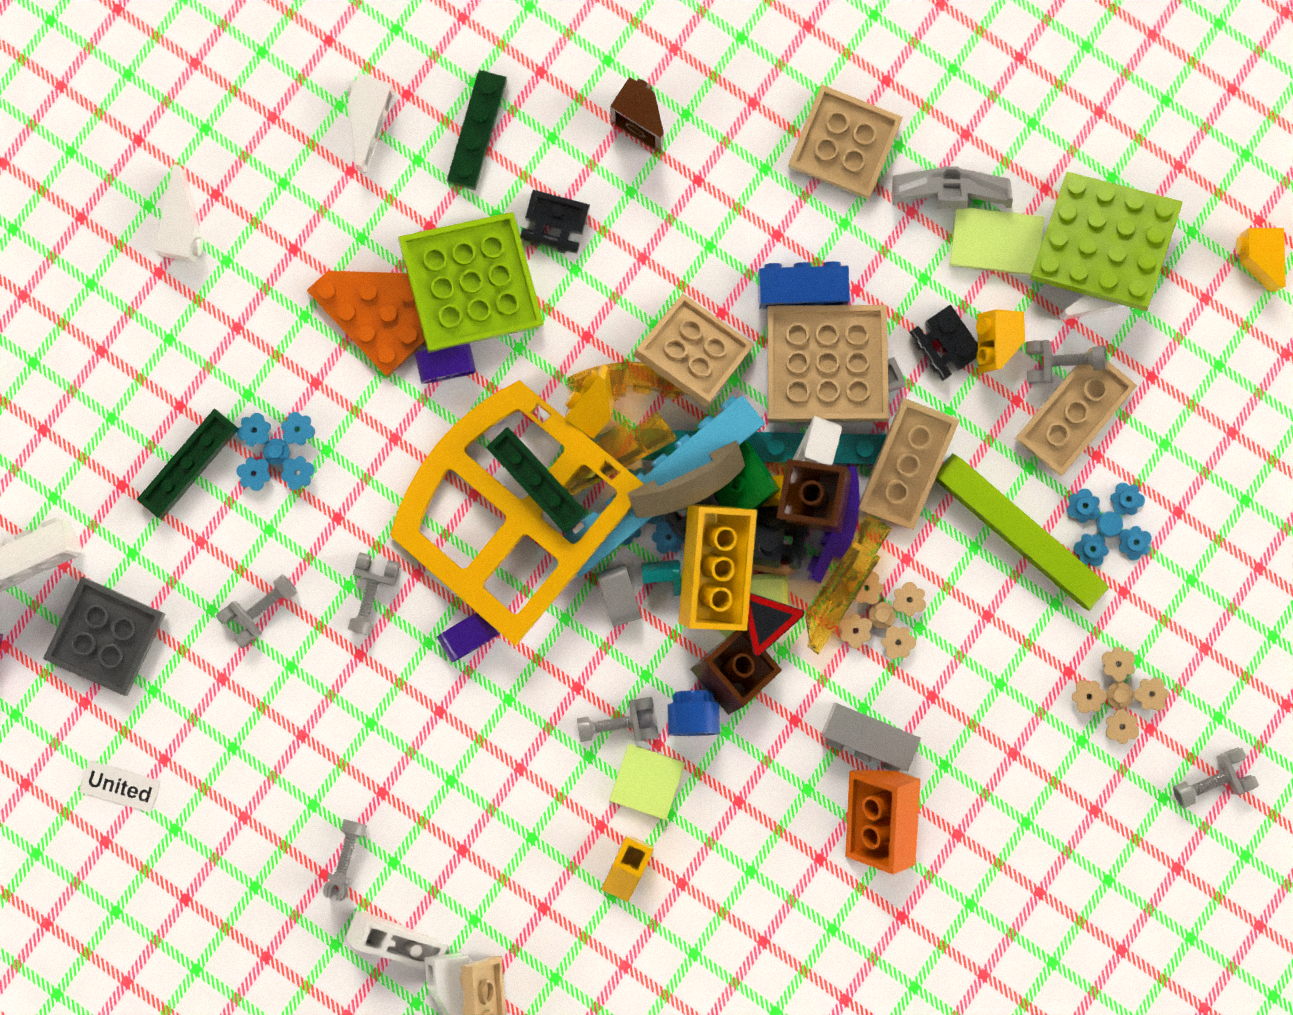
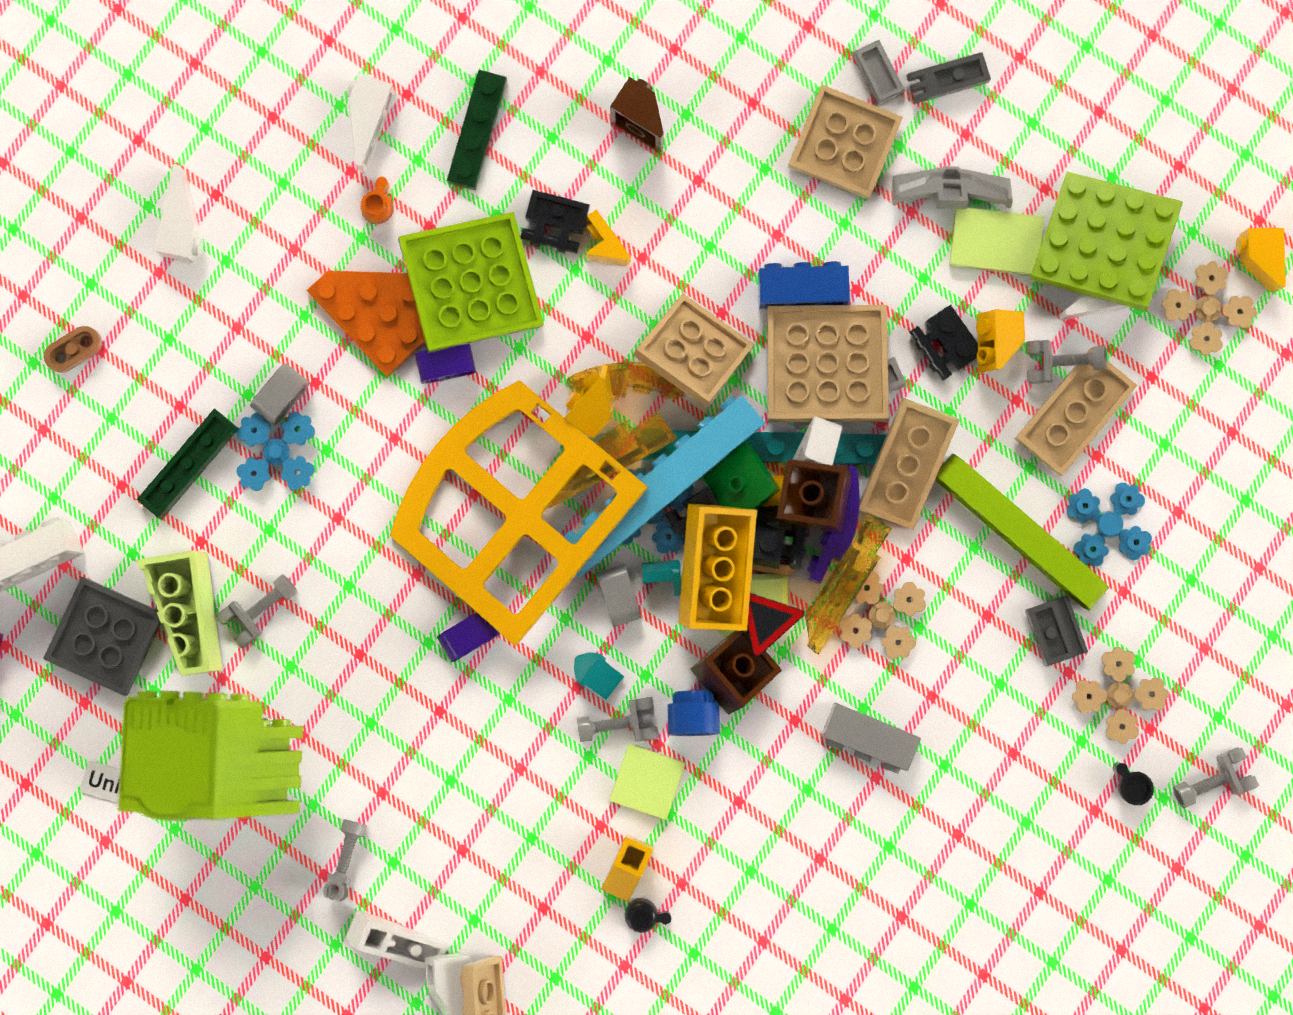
(73, 347): none -> medium nougat plate
(186, 608): none -> yellowish green wedge
(205, 758): none -> lime piece
(279, 394): none -> light grey beam
(361, 623): light grey bar -> none
(376, 204): none -> orange piece
(537, 480): dark green plate -> none
(597, 674): none -> teal tile
(610, 248): none -> yellow slope
(642, 915): none -> black piece
(689, 488): dark tan slope -> none
(878, 72): none -> light grey tile
(882, 819): orange slope -> none
(949, 77): none -> dark grey hinge
(1056, 630): none -> dark grey plate
(1133, 787): none -> black piece
(1208, 308): none -> tan plant

